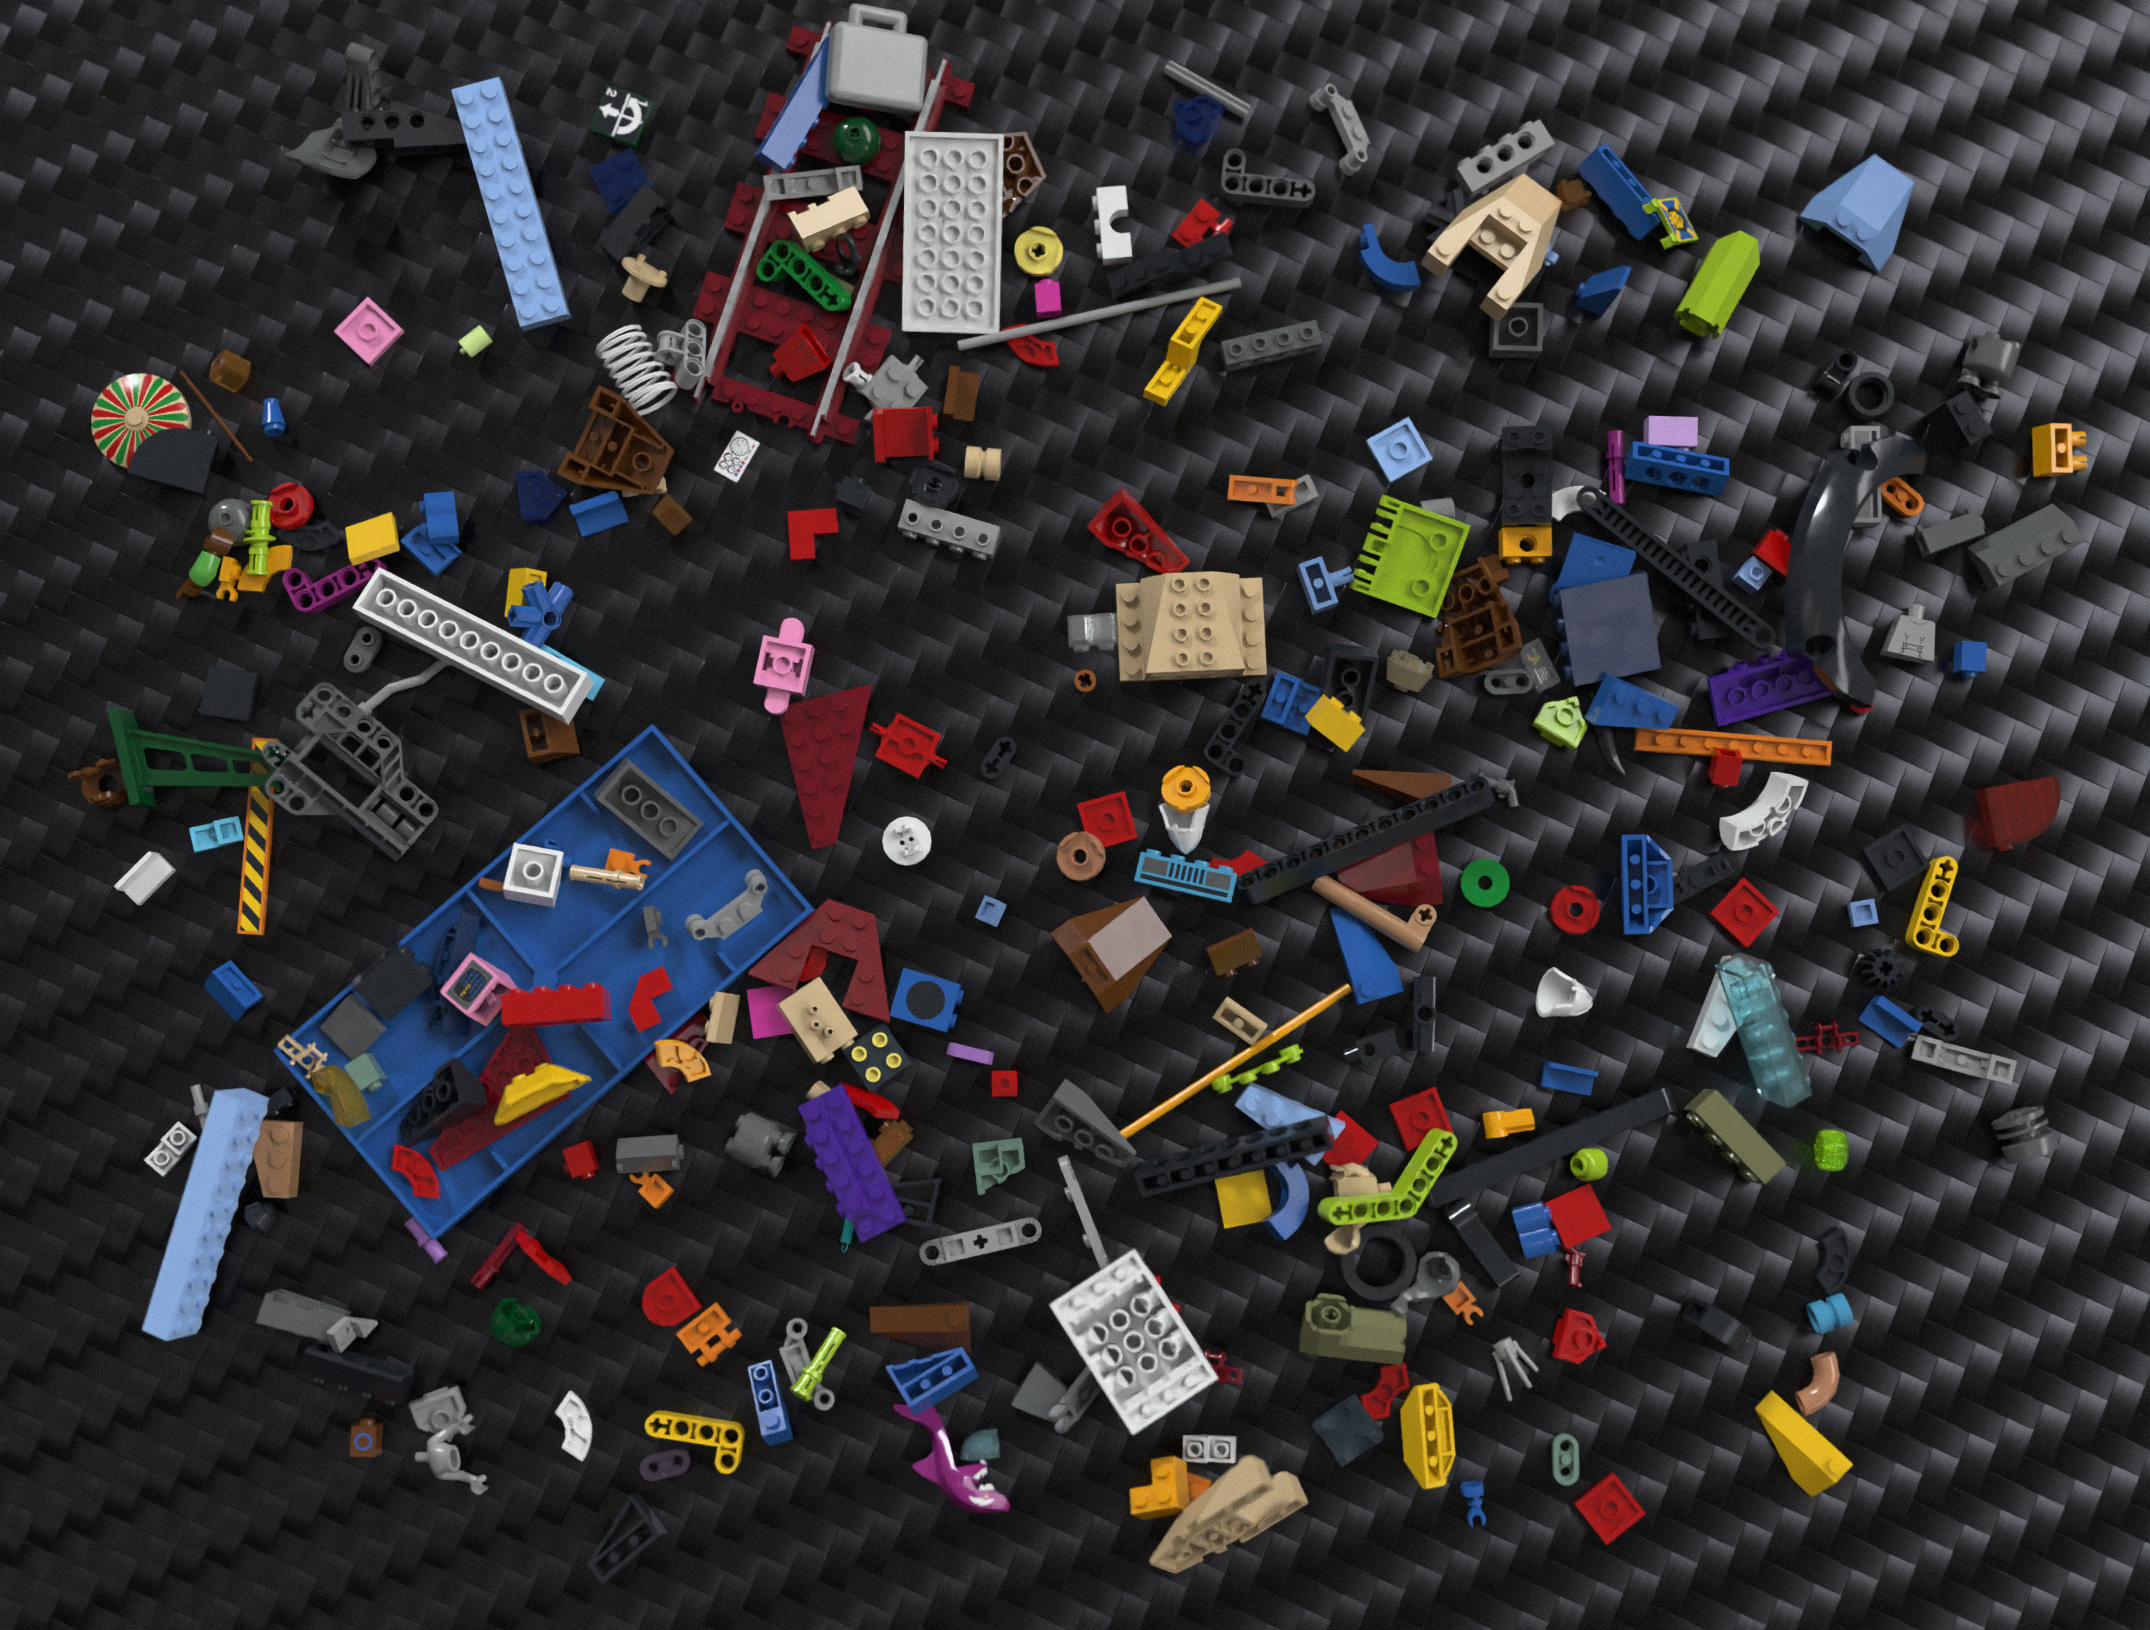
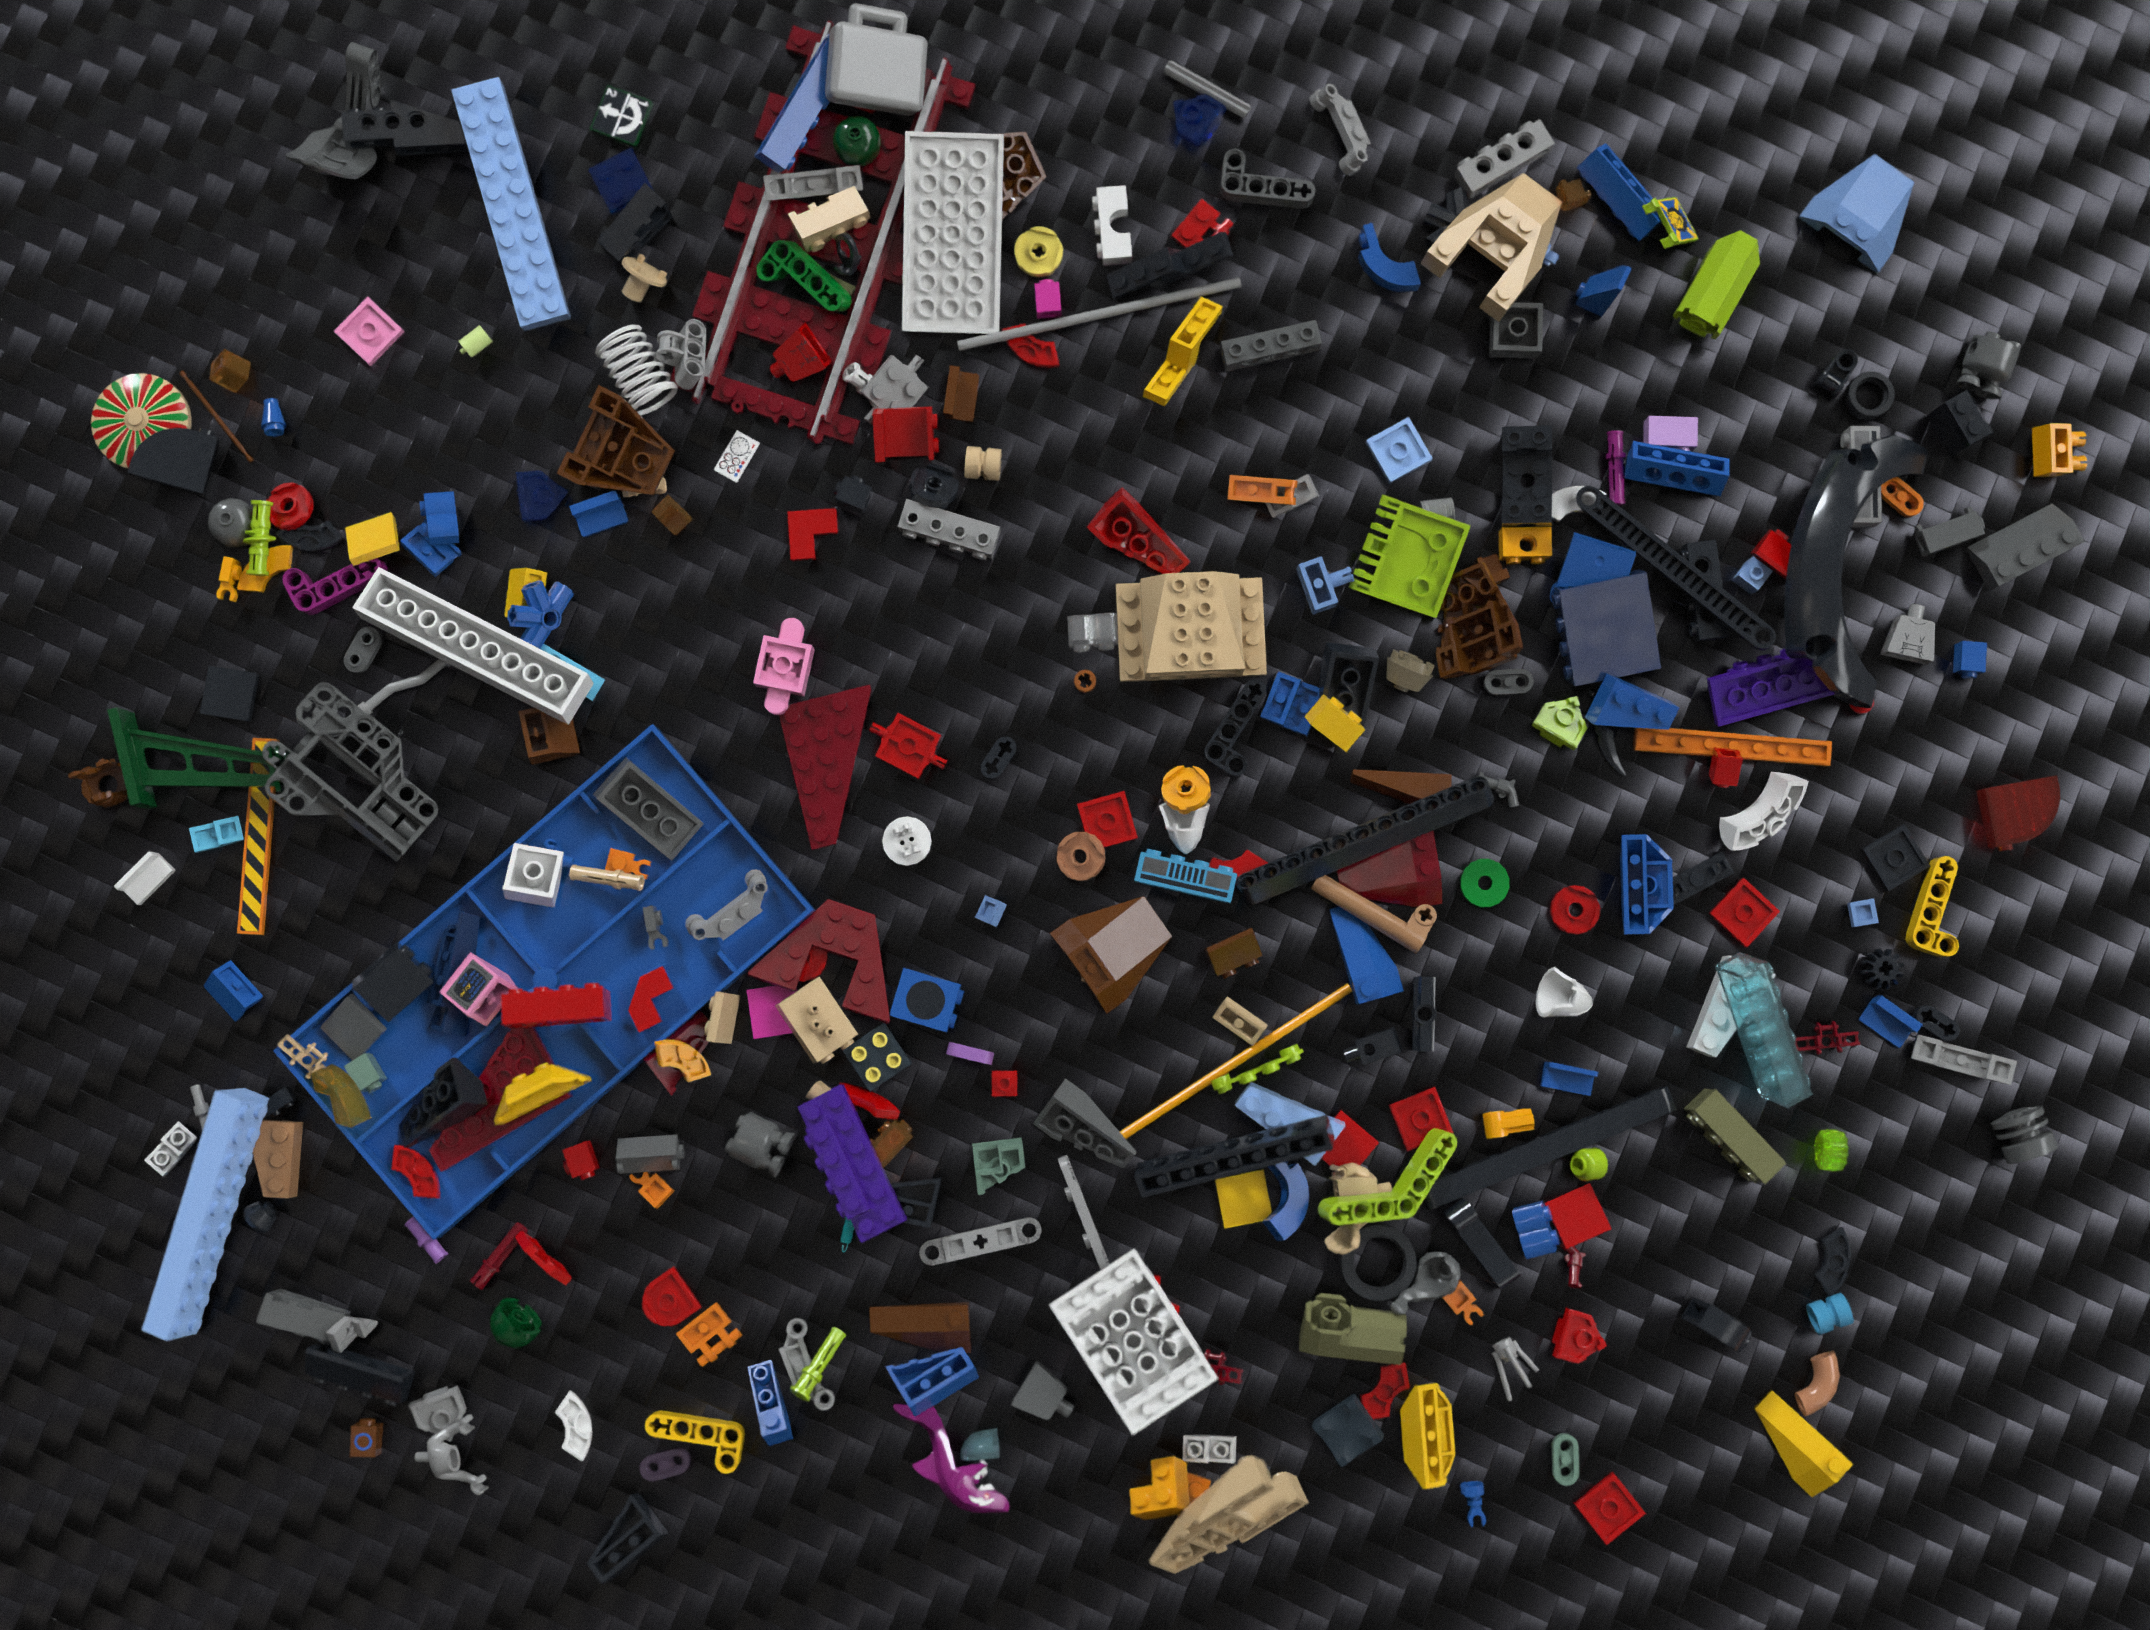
(207, 563): piece -> none
(491, 885): dark orange tile -> none
(1075, 1401): dark grey hinge -> none
(1539, 665): clear tile -> none

